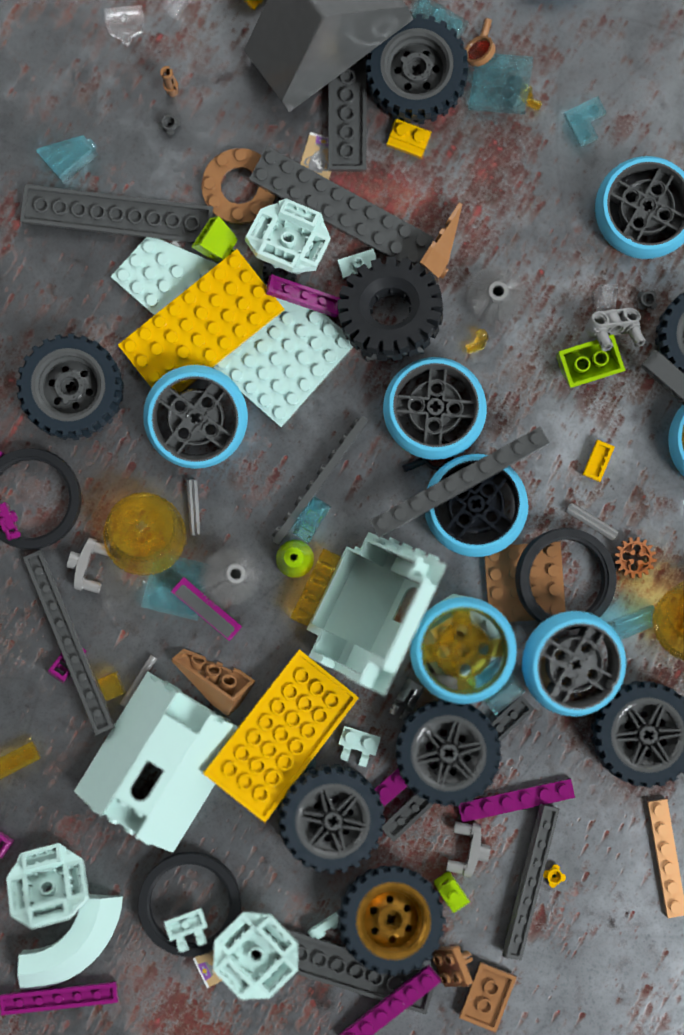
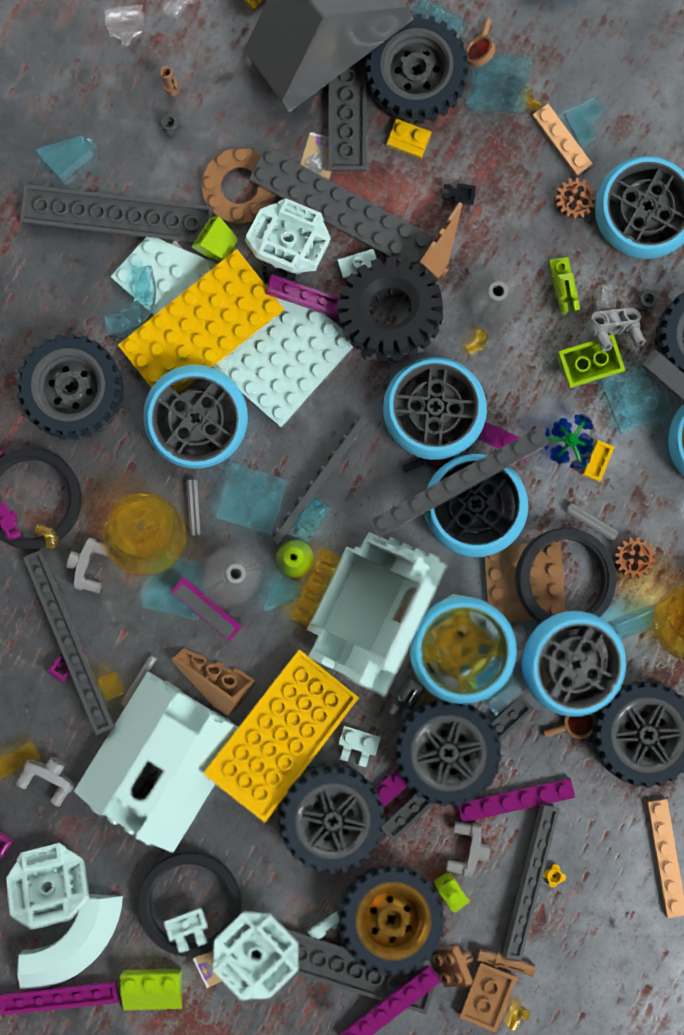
(49, 535): none -> clear yellow arm
(49, 772): none -> light grey connector
(140, 308): none -> clear light blue plate
(151, 989): none -> lime slope
(252, 499): none -> clear light blue plate
(283, 593): none -> clear light blue slope
(463, 193): none -> black plate
(496, 437): none -> magenta plate
(498, 960): none -> medium nougat pin
(516, 1017): none -> clear yellow arm
(562, 140): none -> light nougat plate
(564, 285): none -> lime plate
(565, 202): none -> nougat gear
(577, 726): none -> piece
(579, 444): none -> clear blue plant
(636, 399): none -> clear light blue plate

